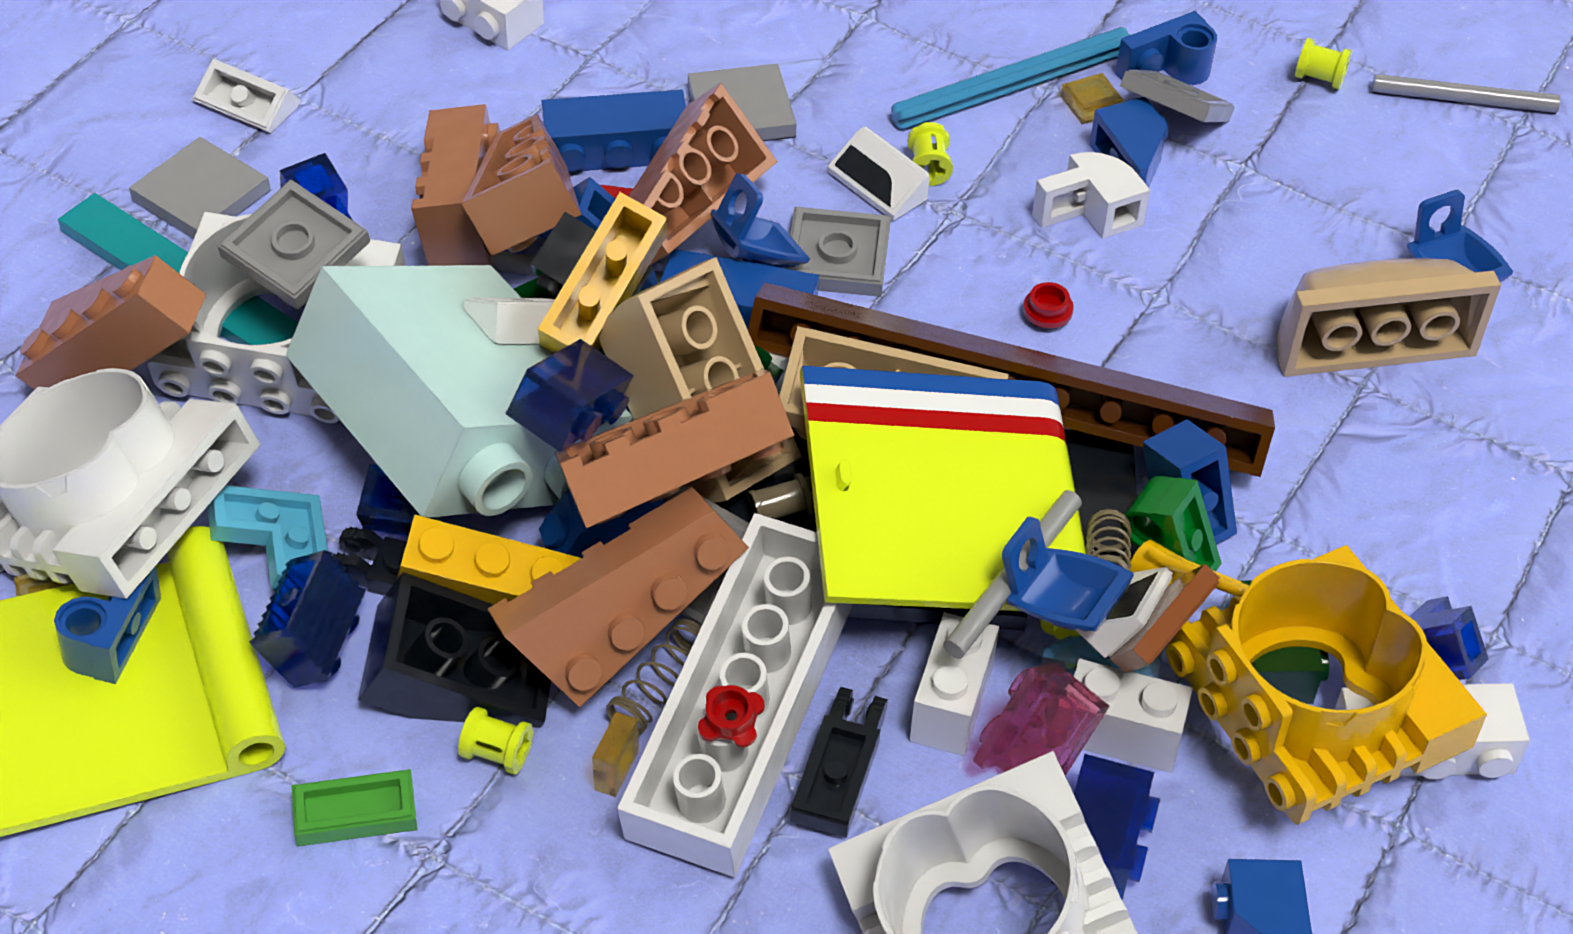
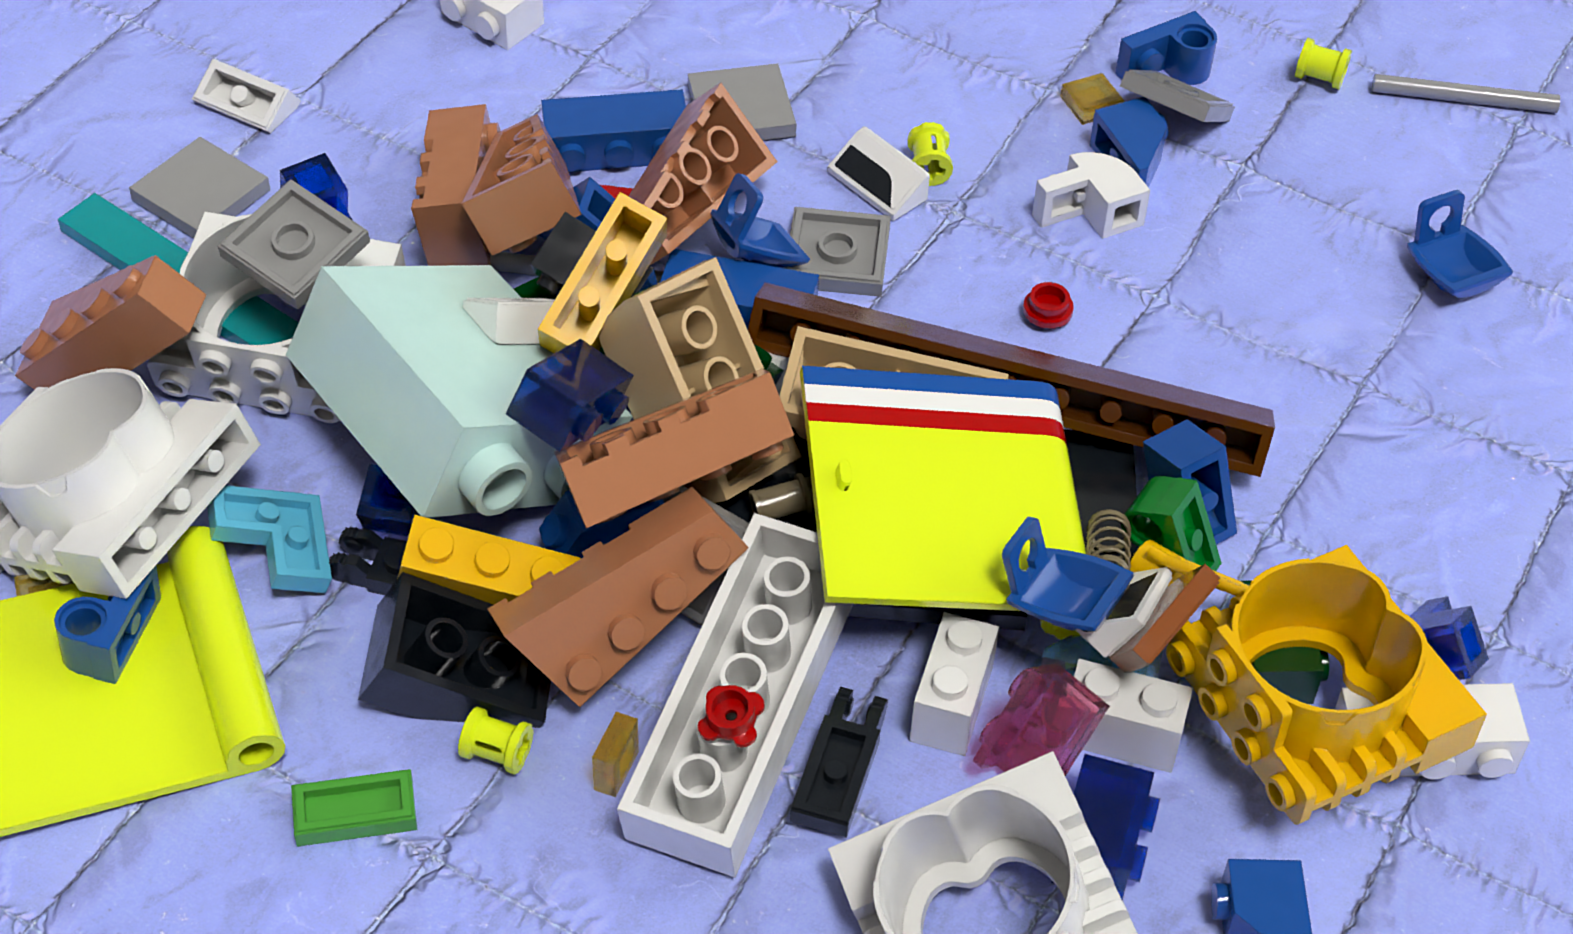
(309, 619): clear blue brick -> none
(626, 703): dark tan piece -> none
(998, 591): light grey bar -> none
(1007, 79): dark azure axle -> none
(1384, 315): tan windscreen -> none

